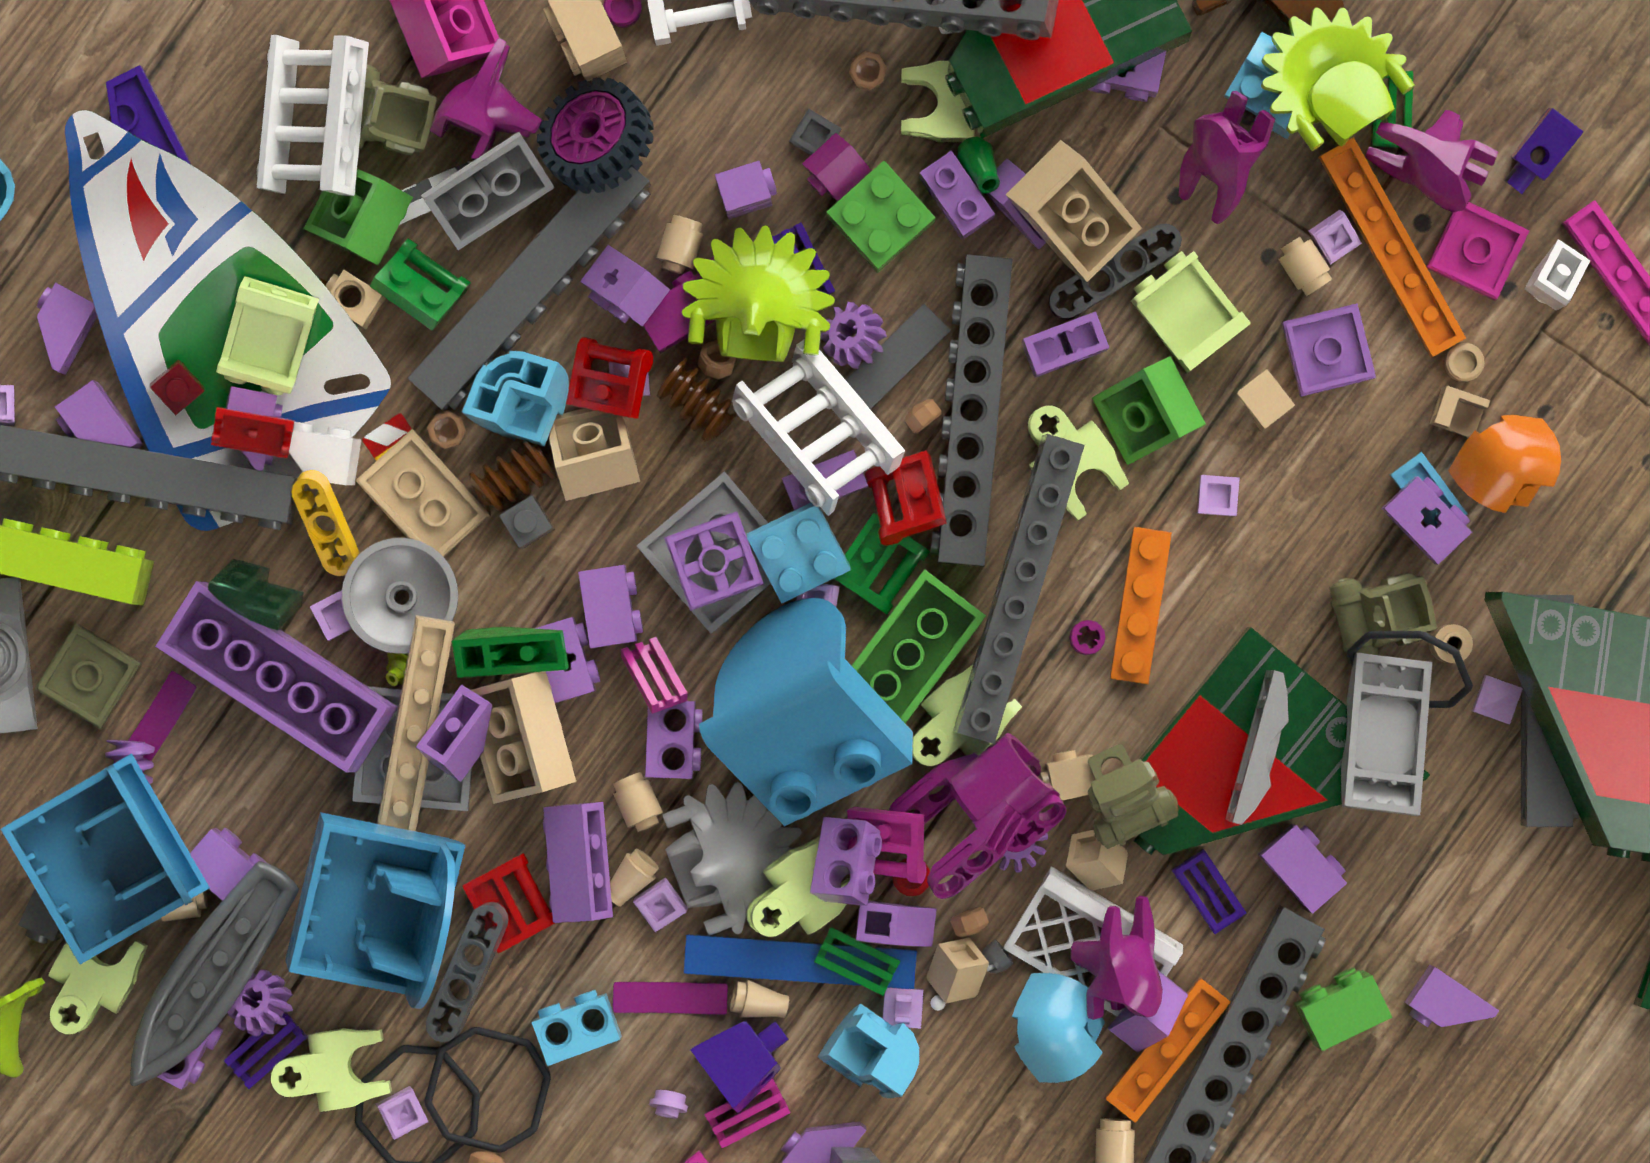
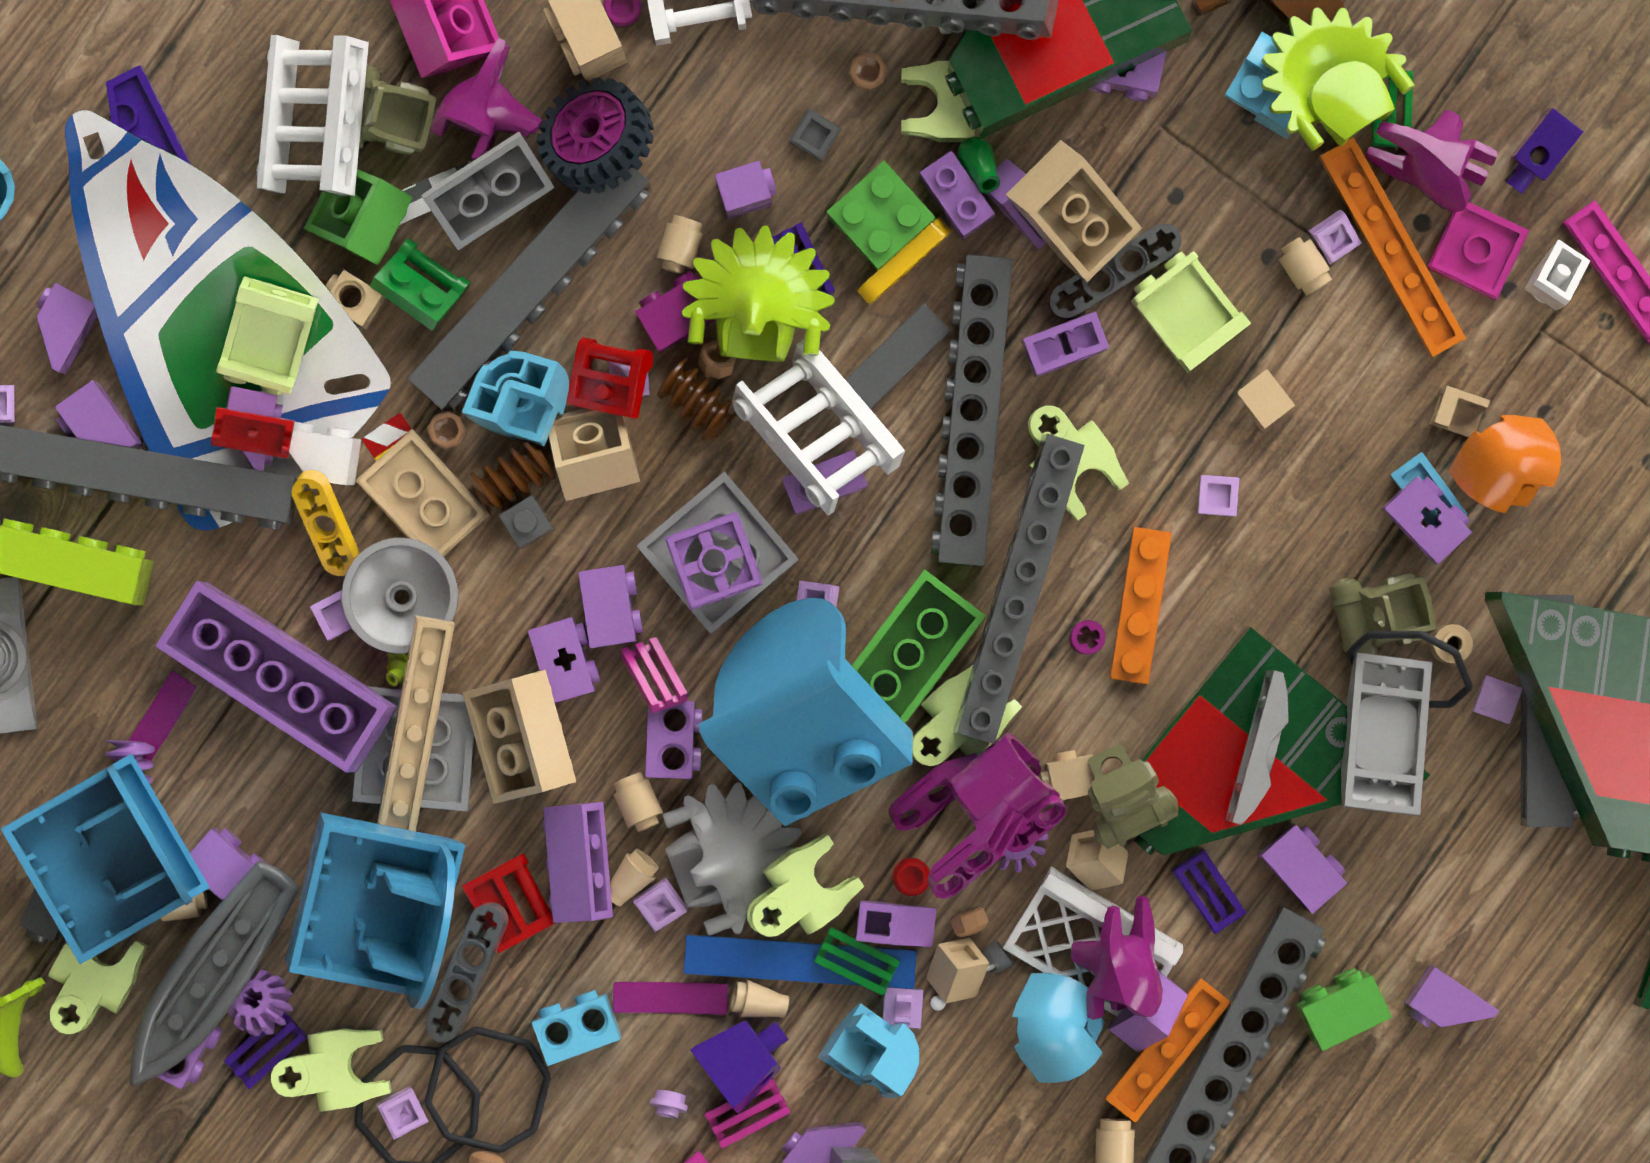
(88, 676): olive tile -> none
(177, 387): dark red plate -> none
(247, 592): clear green slope -> none
(458, 734): medium lavender slope -> none
(508, 651): green slope -> none
(623, 287): medium lavender brick -> none
(798, 552): medium azure plate -> none
(835, 168): magenta brick -> none
(836, 861): medium lavender brick -> none
(860, 322): medium lavender gear -> none
(867, 559): green plate -> none
(900, 834): dark pink plate -> none
(904, 261): none -> yellow beam
(917, 496): red plate -> none
(922, 415): medium nougat tile -> none
(1148, 410): bright green slope -> none
(1224, 154): magenta piece -> none
(1328, 350): medium lavender plate -> none
(1464, 362): tan tile -> none

